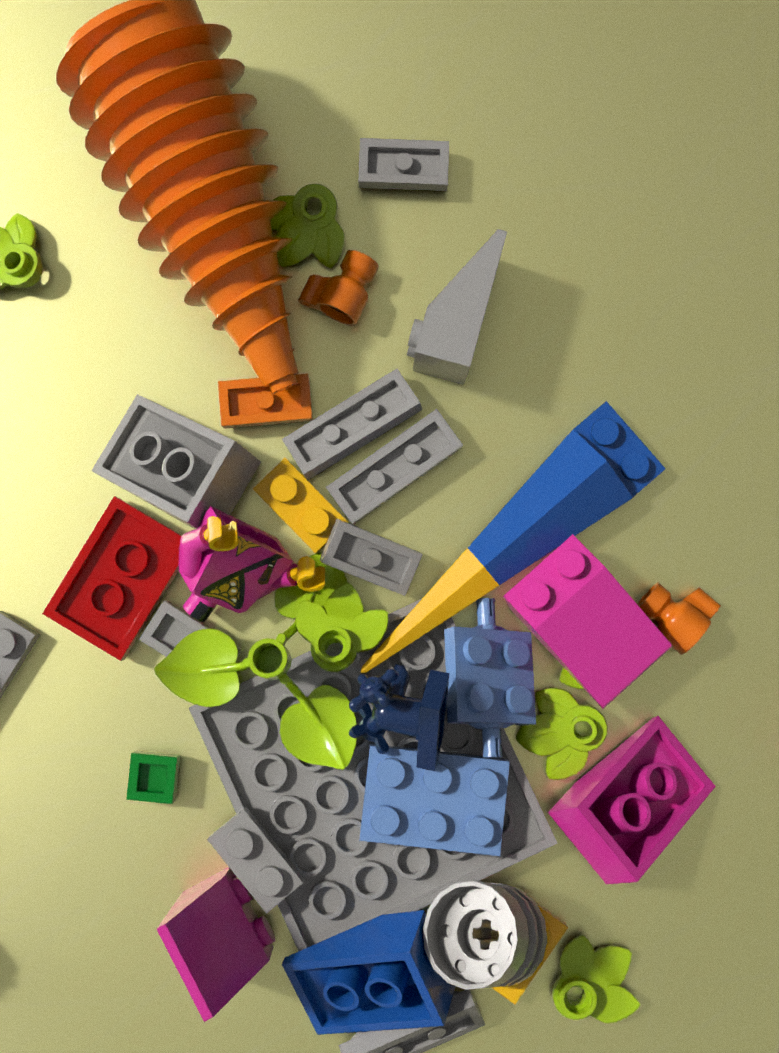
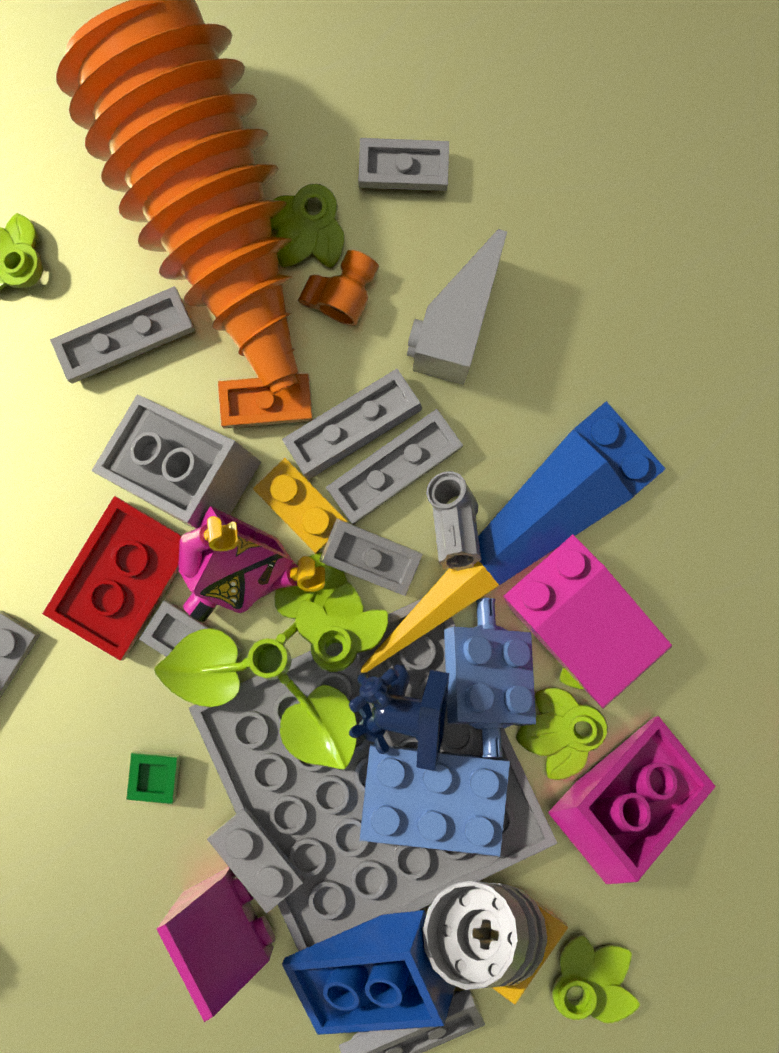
(122, 335): none -> light grey plate
(454, 522): none -> light grey piece
(682, 621): orange piece -> none

